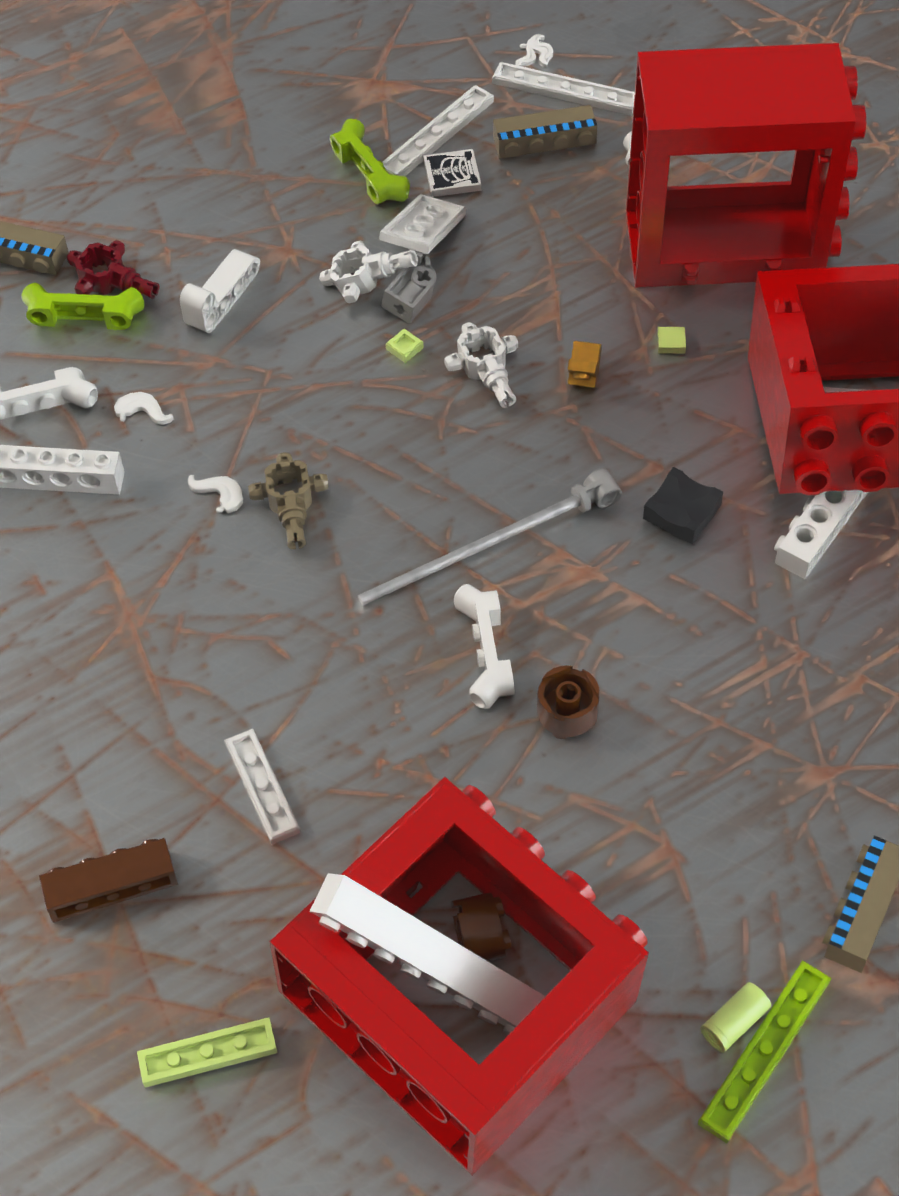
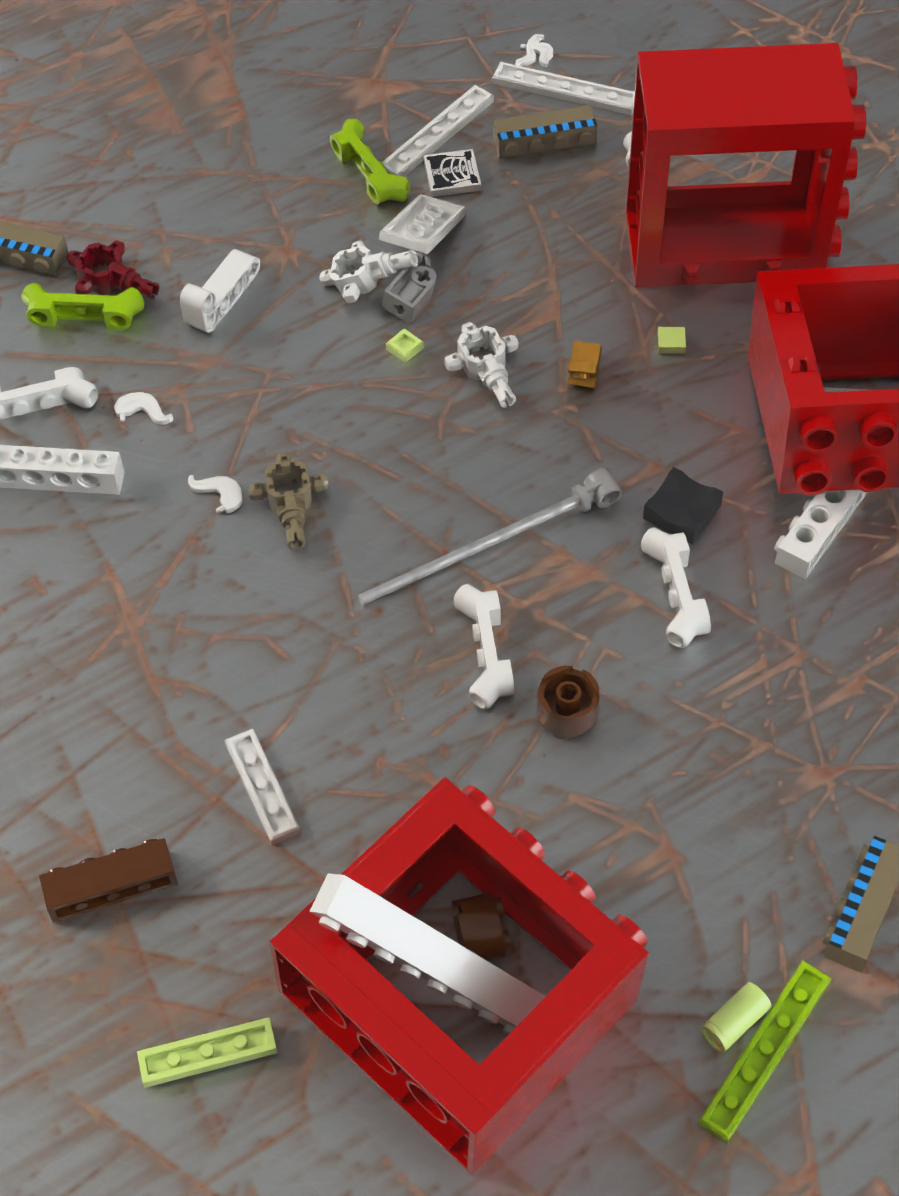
(692, 614): none -> white plate

